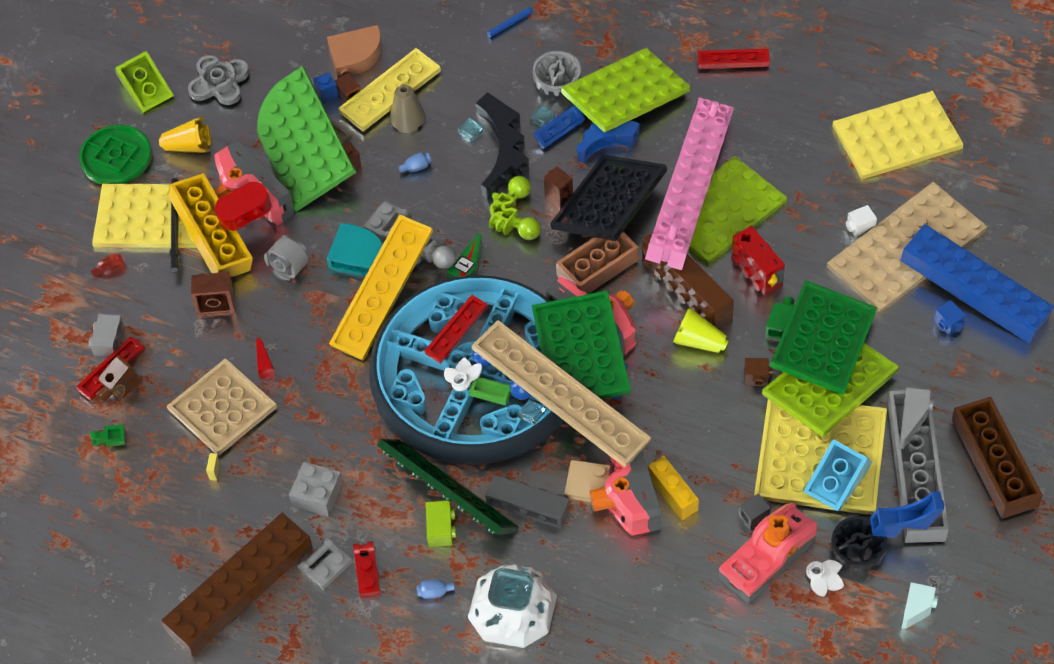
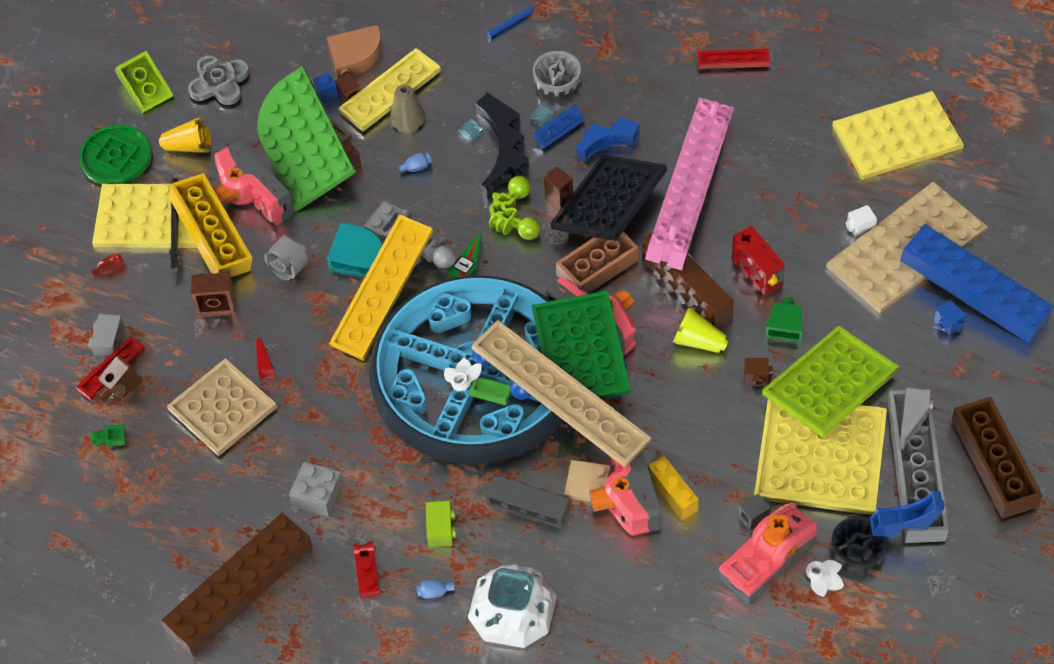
(213, 466): light yellow tile -> none
(242, 206): red brick -> none
(329, 568): light grey plate -> none
(450, 488): dark green plate -> none
(456, 329): red plate -> none
(531, 411): clear light blue plate -> none
(625, 89): lime plate -> none
(732, 203): lime plate -> none
(823, 337): green plate -> none
(837, 475): medium azure slope -> none
(919, 604): light aqua slope -> none

